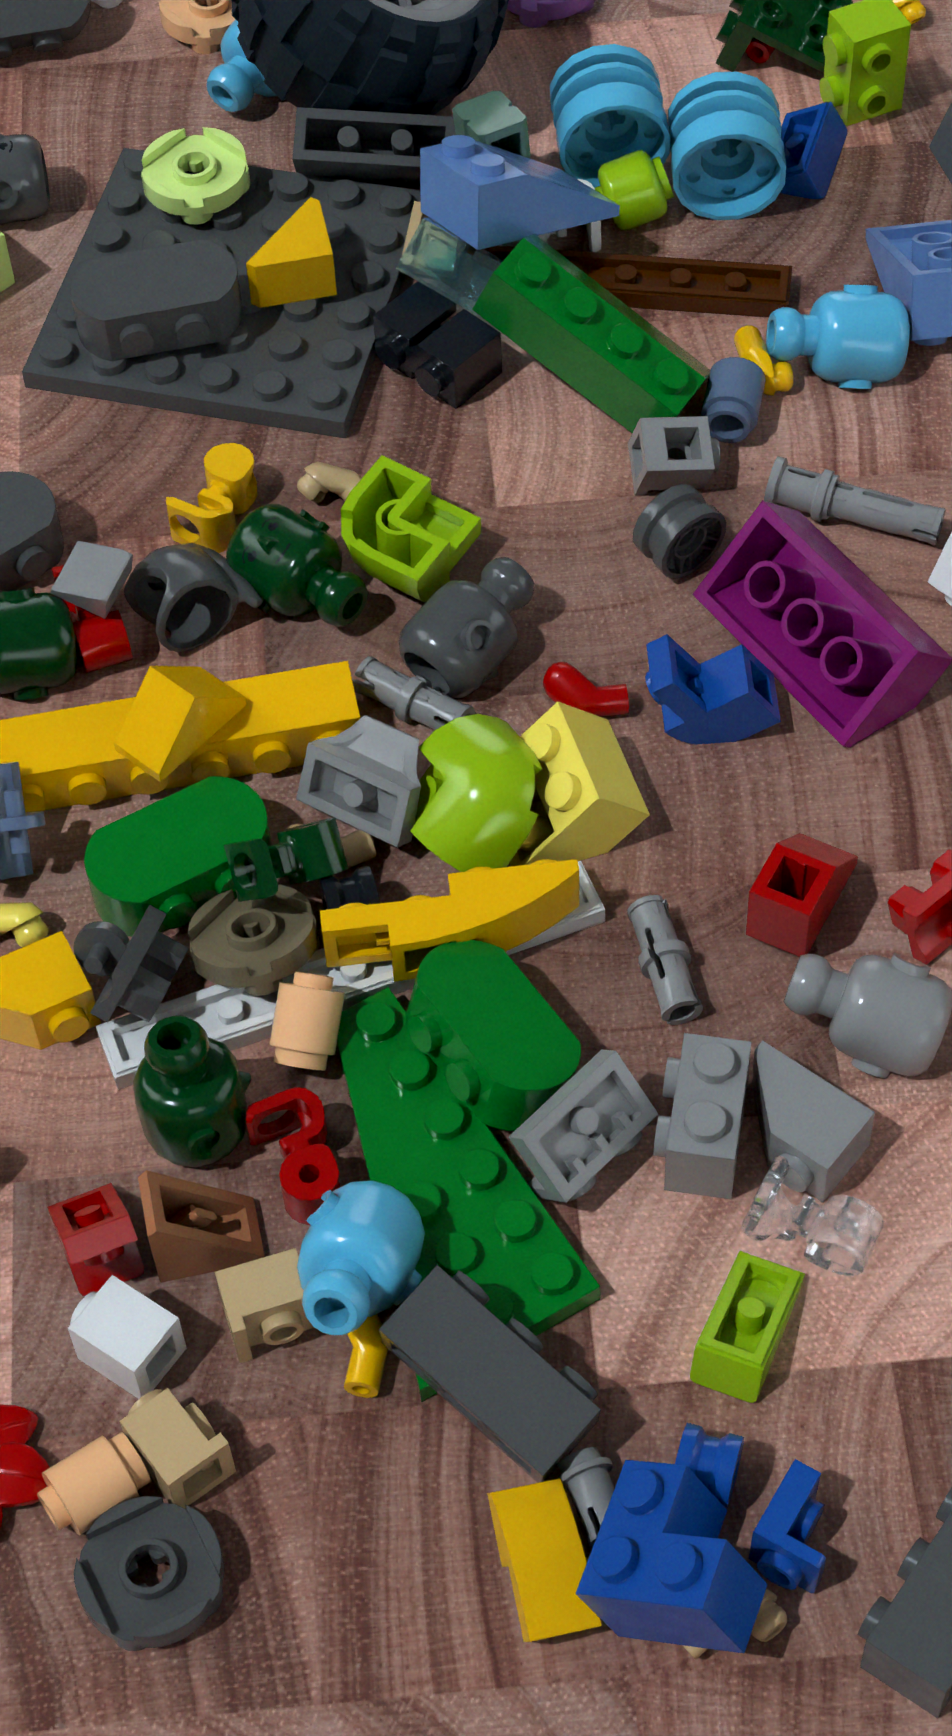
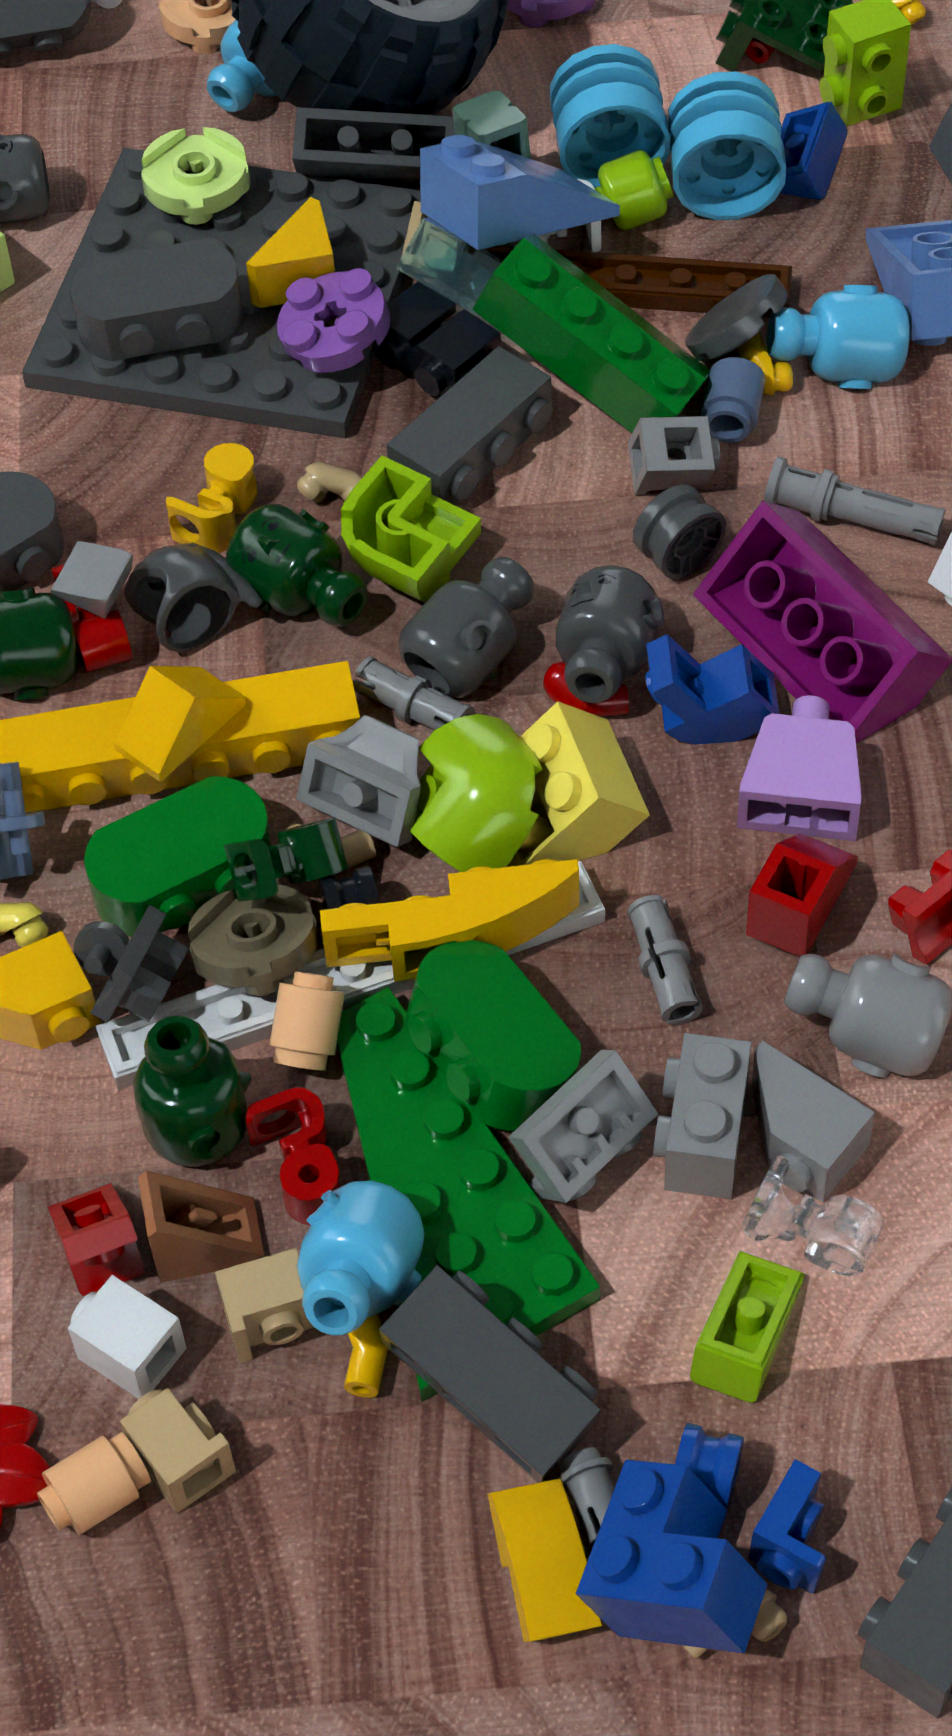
(143, 1614): dark grey plate -> none
(318, 300): none -> medium lavender plate
(476, 425): none -> dark grey brick
(606, 630): none -> dark grey piece
(736, 318): none -> dark grey tile
(803, 775): none -> lavender torso

